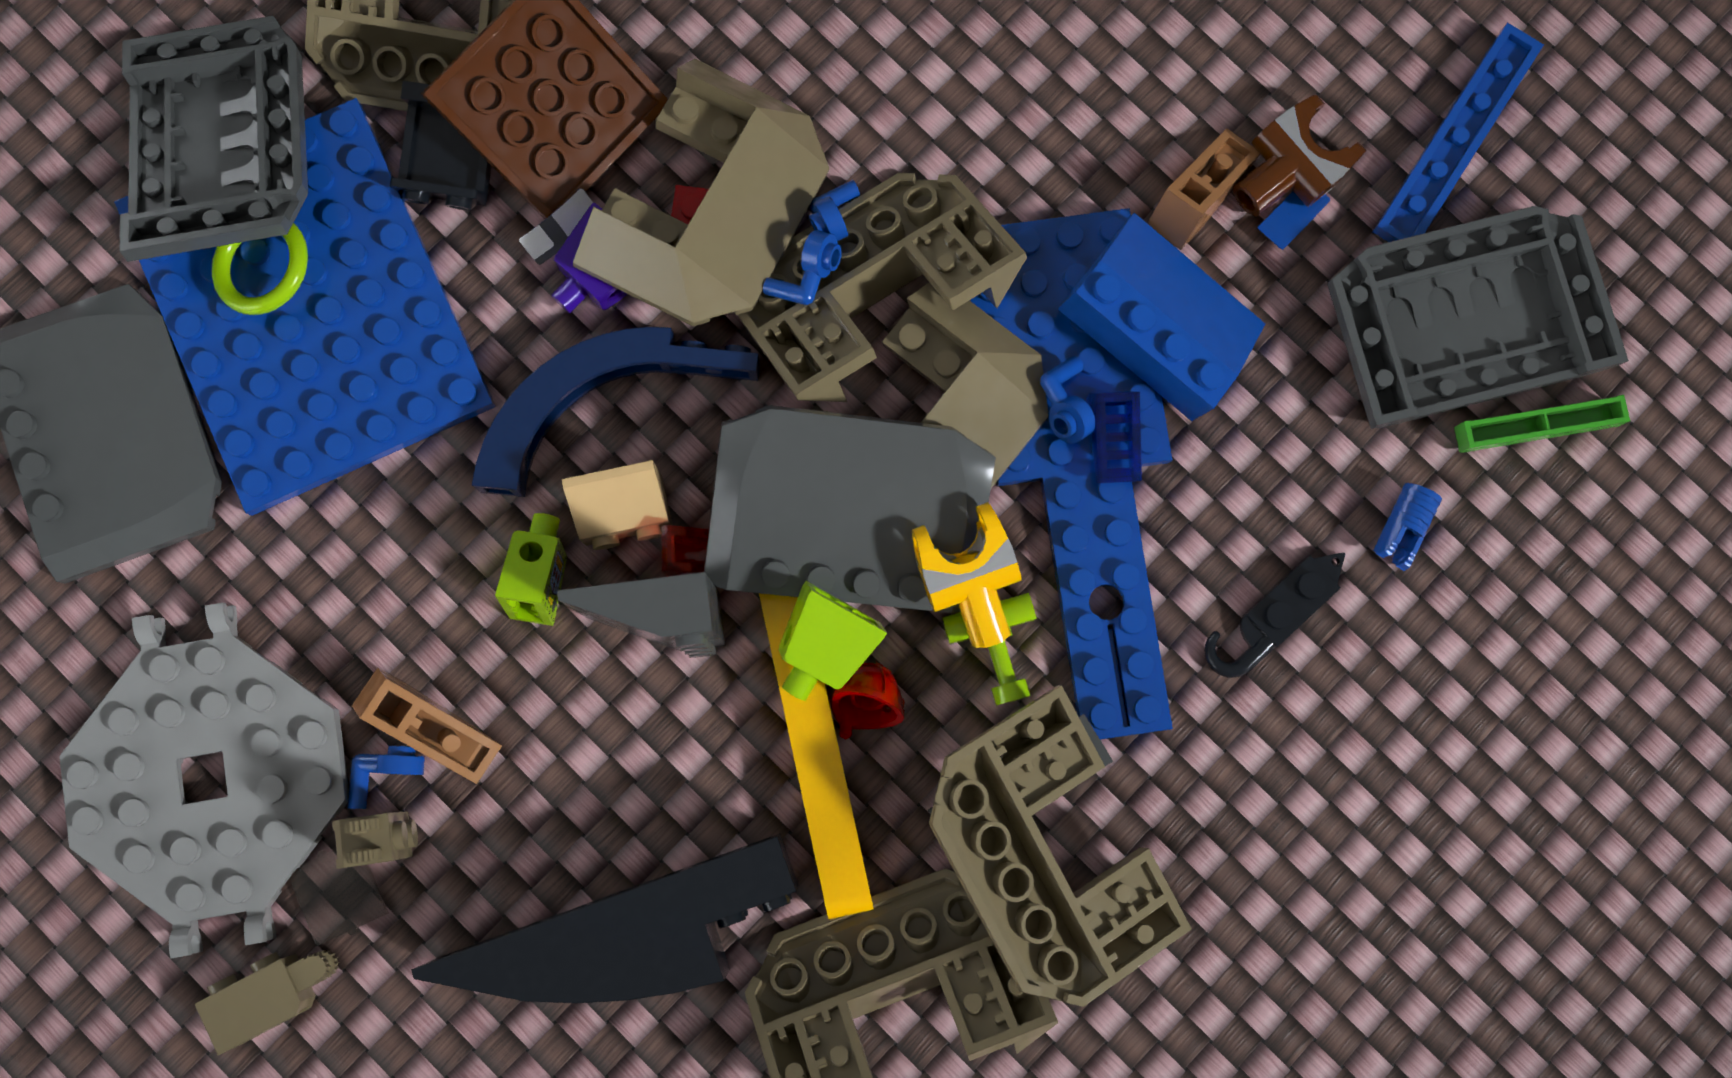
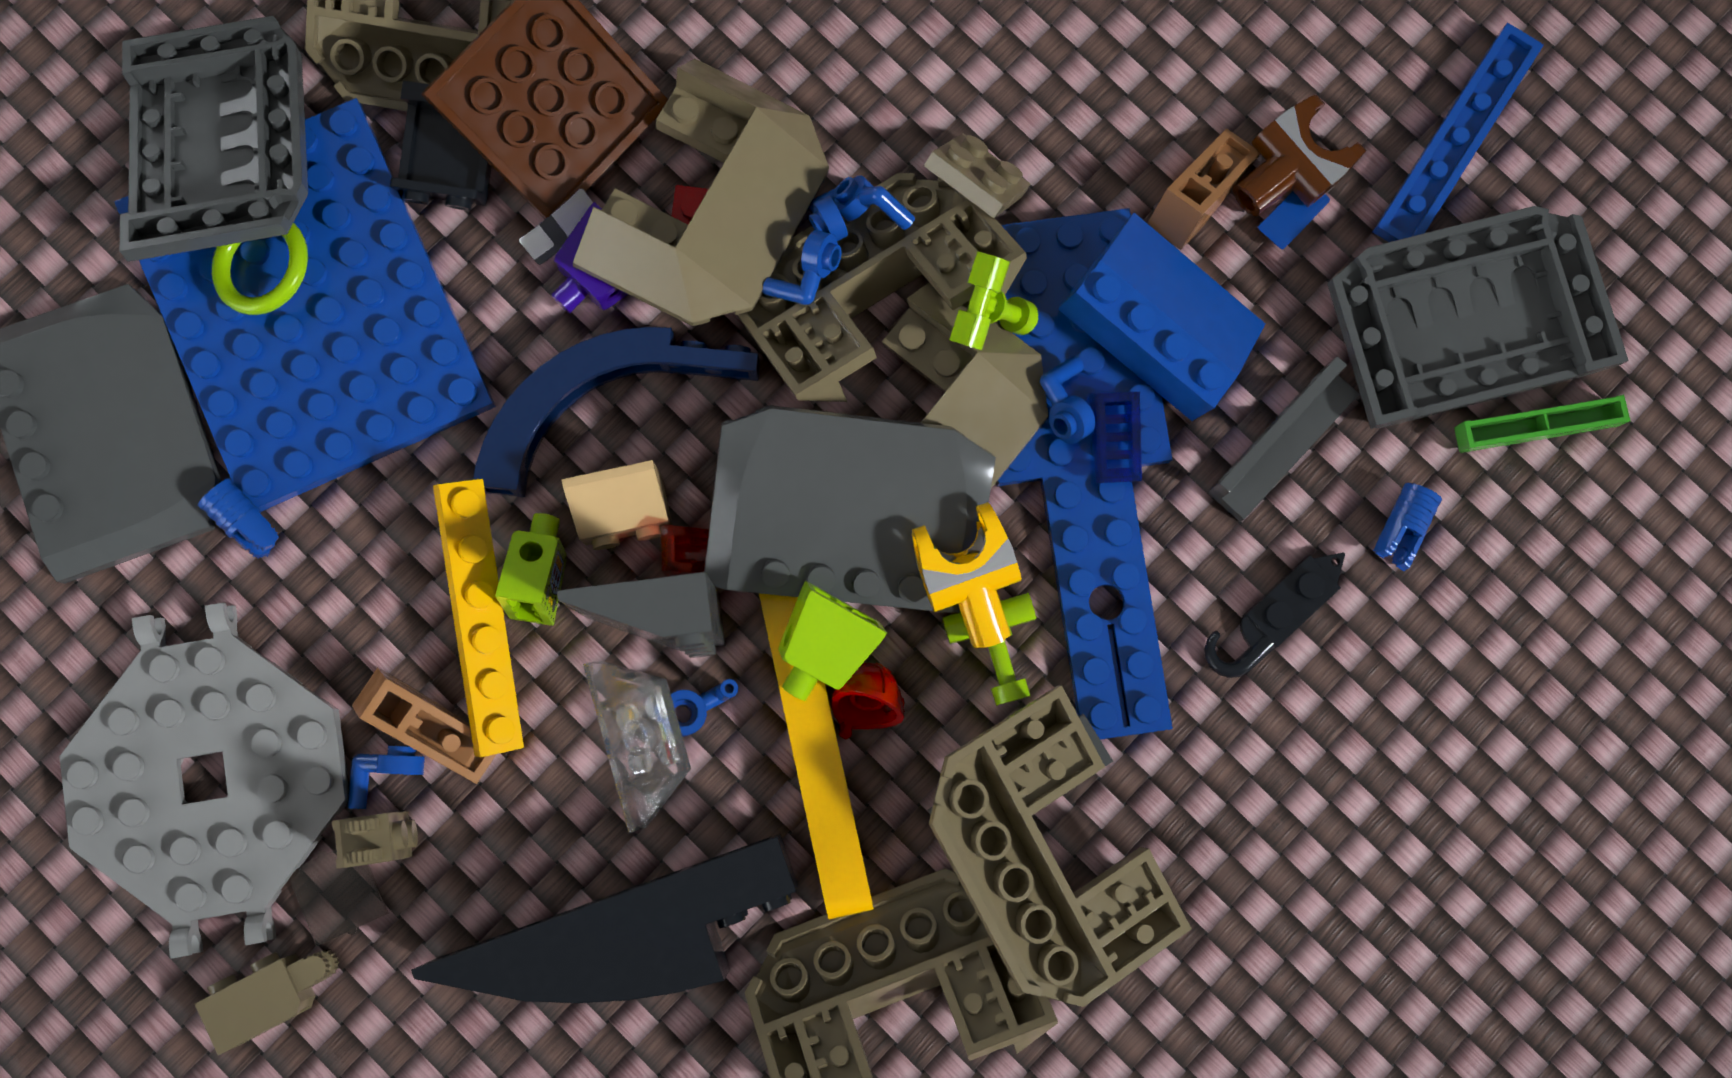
(239, 518): none -> blue hinge
(478, 617): none -> yellow plate
(639, 738): none -> clear wing
(700, 704): none -> blue plate
(856, 195): none -> blue plate
(978, 174): none -> dark tan plate
(990, 305): none -> lime bar
(1284, 441): none -> dark grey fence

